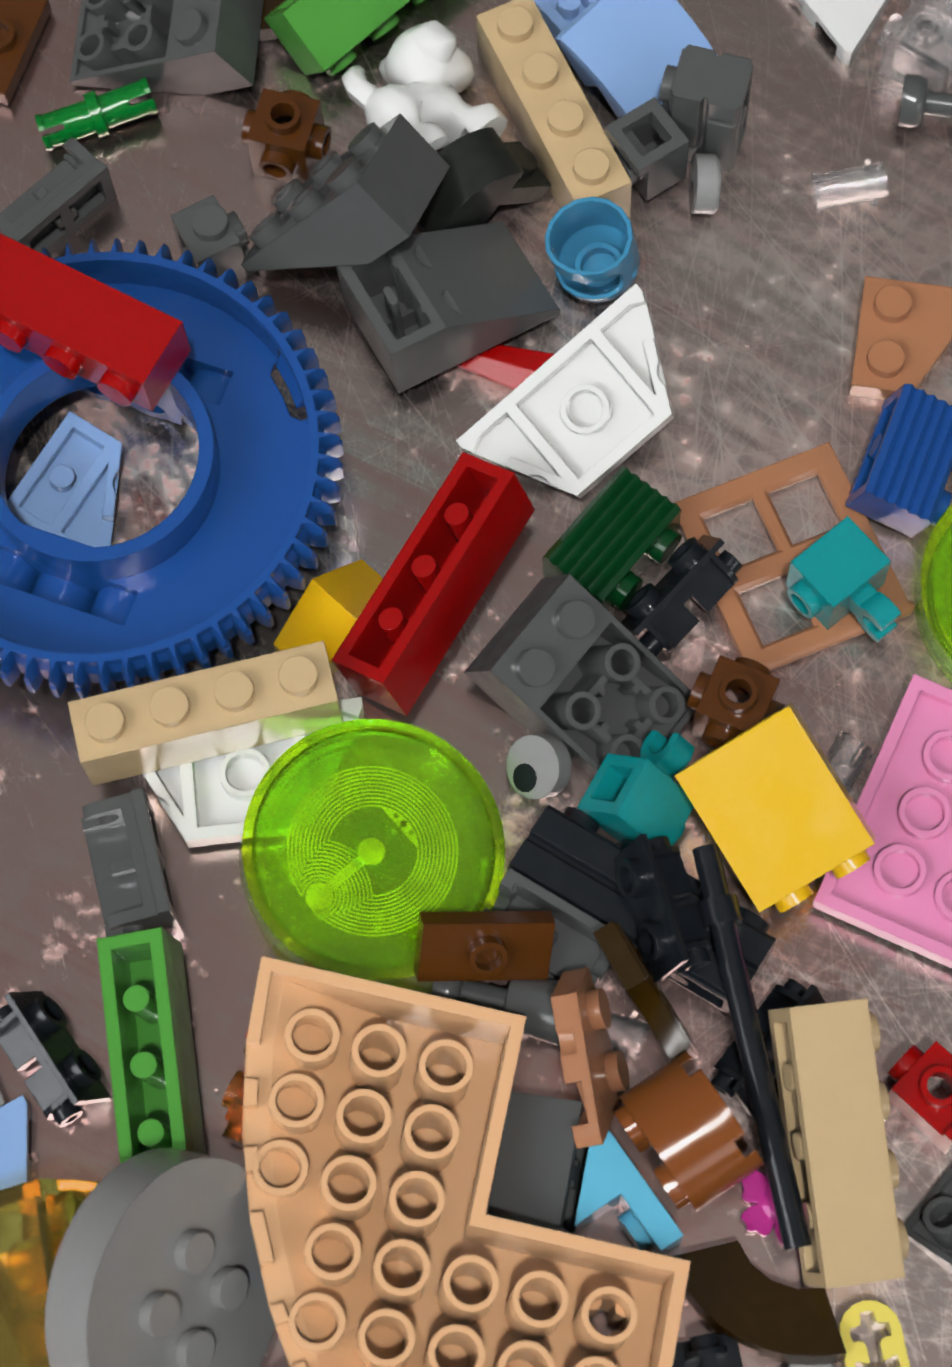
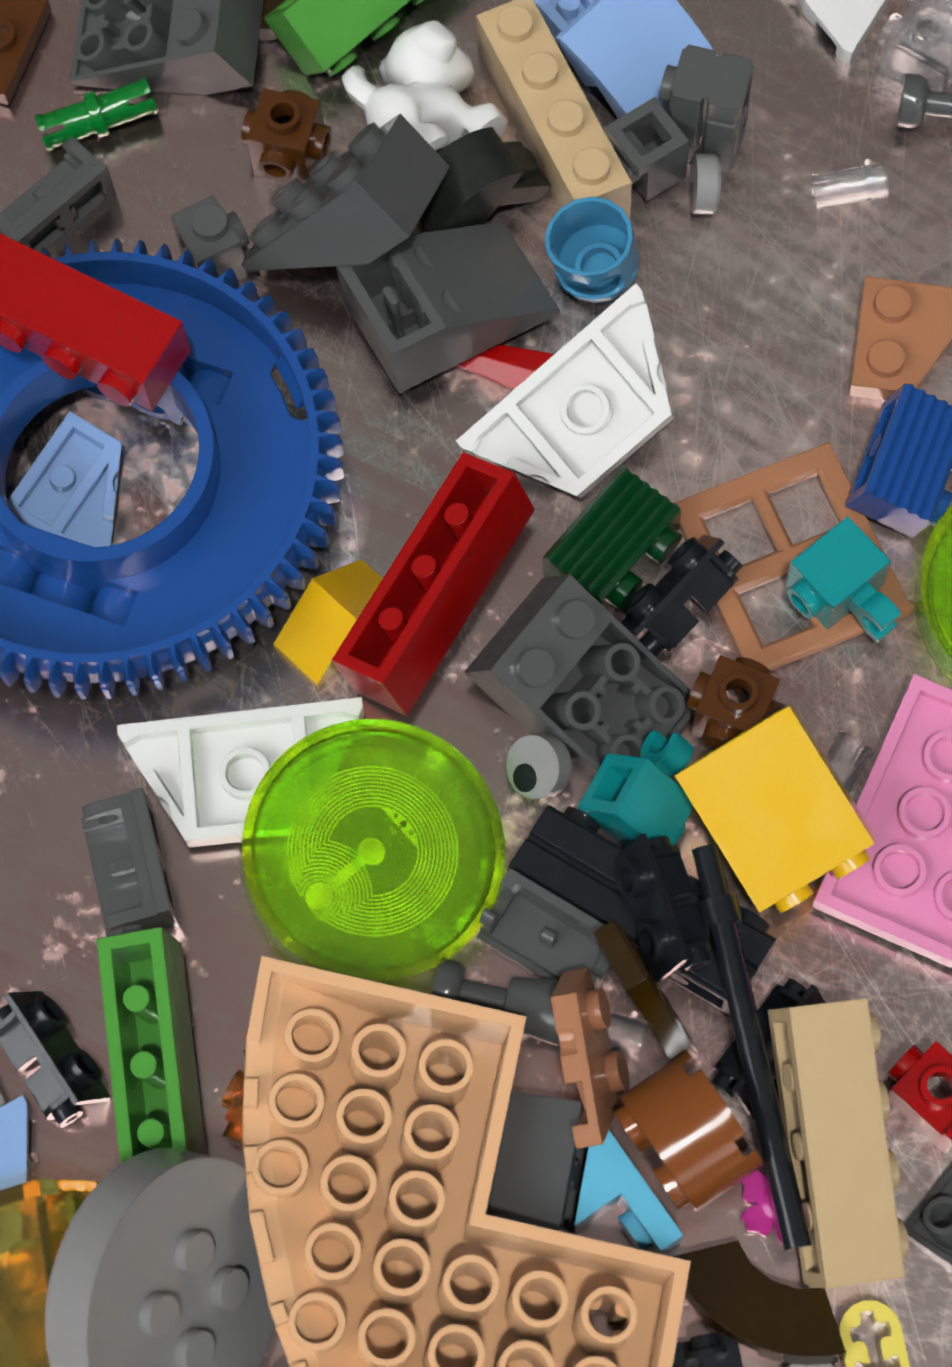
(205, 713): tan brick -> none
(483, 945): reddish brown plate -> none

